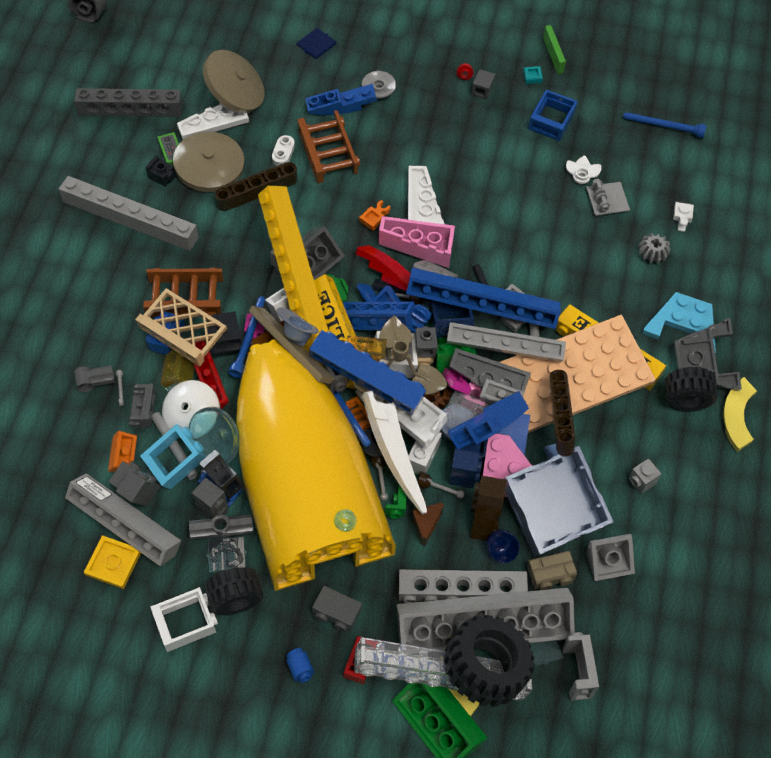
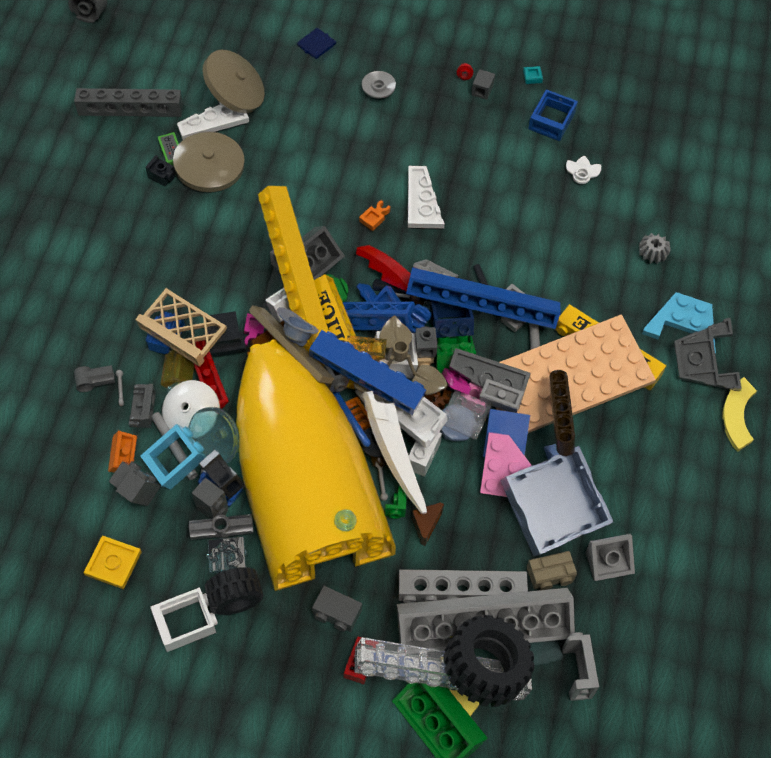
(123, 519): light grey brick -> none
(129, 213): light grey brick -> none
(193, 276): dark orange fence -> none
(237, 367): blue piece -> none
(249, 188): dark brown beam -> none
(284, 147): white plate -> none
(300, 665): blue brick -> none
(315, 156): dark orange fence -> none
(343, 102): blue slope -> none
(418, 238): bright pink wedge -> none
(425, 481): hinge -> none
(466, 466): dark blue brick -> none
(487, 506): dark brown wedge -> none
(490, 422): blue slope -> none
(503, 546): clear blue hair -> none
(506, 342): light grey plate -> none
(554, 49): bright green tile -> none
(607, 197): light grey hinge -> none
(644, 476): light grey brick -> none
(683, 214): white plate -> none
(691, 389): black tyre -> none
(698, 130): blue piece -> none

